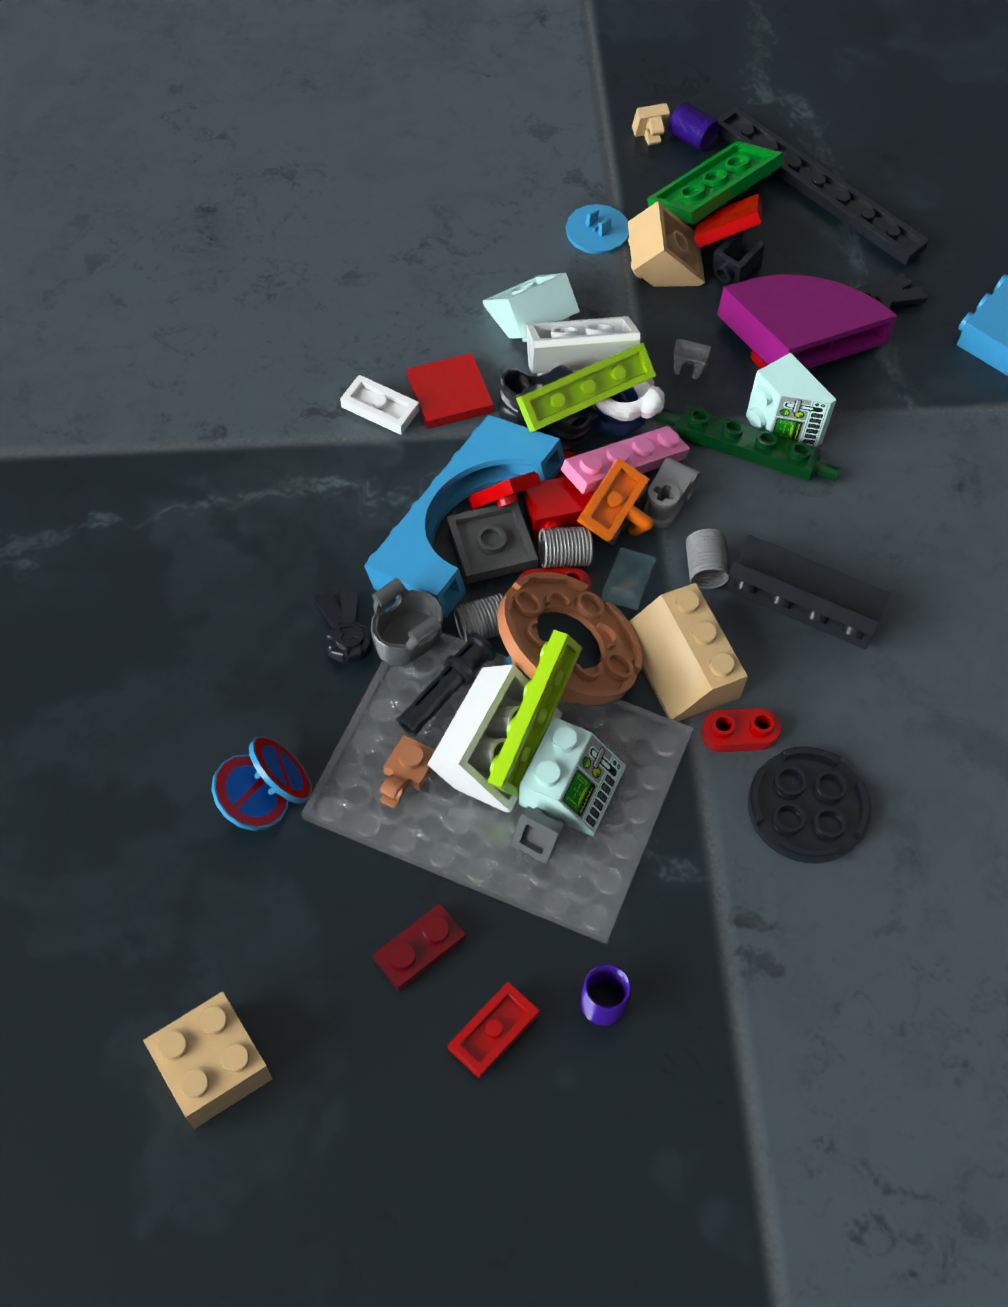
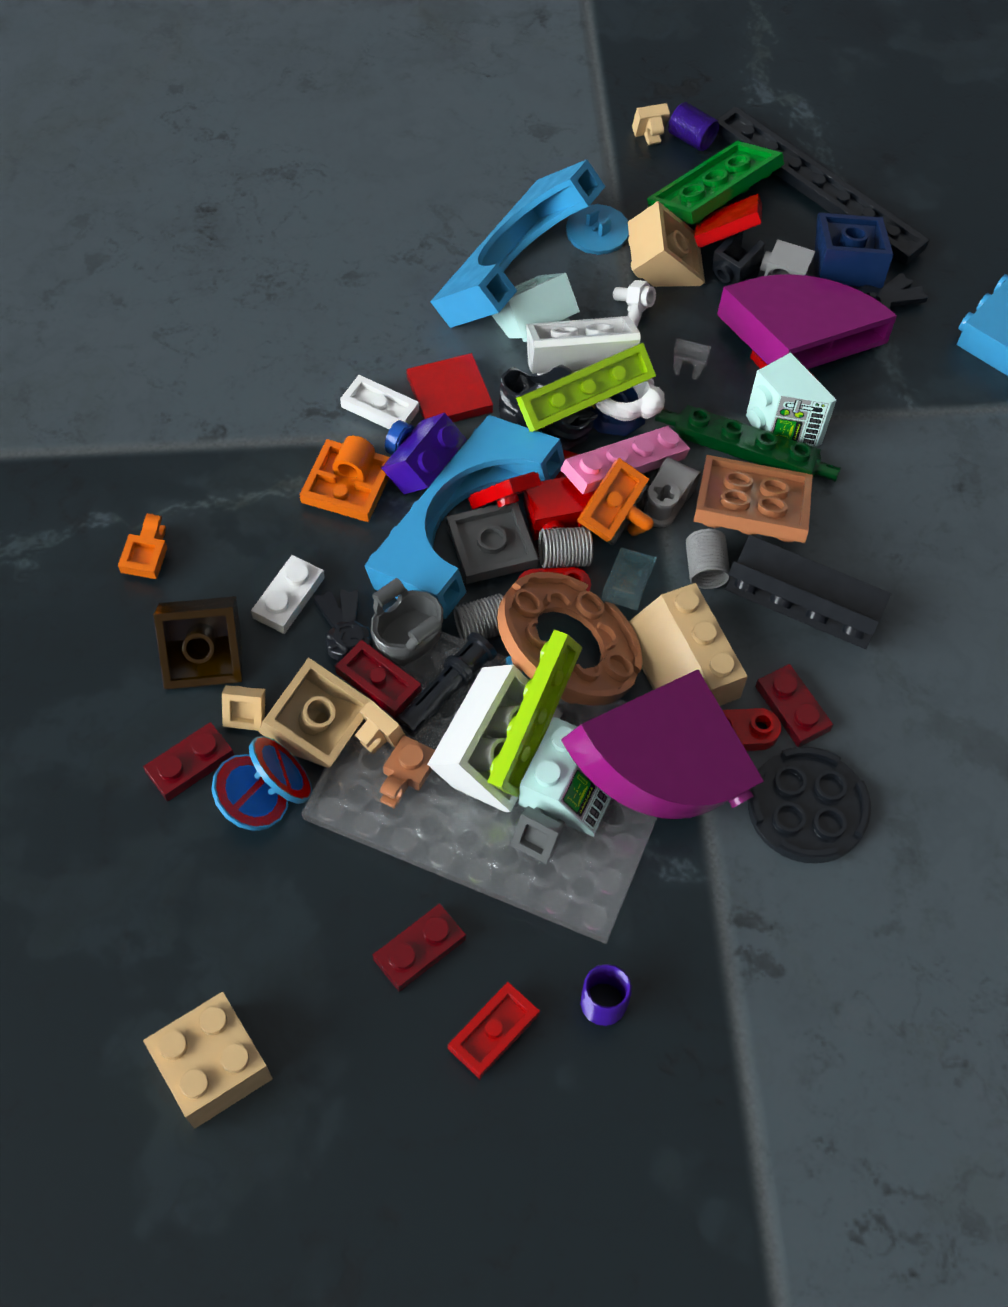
(145, 553): none -> orange plate
(188, 761): none -> dark red plate
(199, 642): none -> dark brown slope
(243, 707): none -> tan tile
(288, 594): none -> white plate
(315, 715): none -> tan slope
(346, 478): none -> orange plate
(378, 678): none -> dark red plate
(378, 728): none -> tan tile
(396, 435): none -> blue tile
(424, 453): none -> dark purple brick
(480, 283): none -> dark azure arch
(638, 297): none -> white piece
(666, 752): none -> magenta brick
(754, 499): none -> nougat plate
(787, 259): none -> light grey brick
(794, 705): none -> dark red plate
(852, 249): none -> dark blue slope

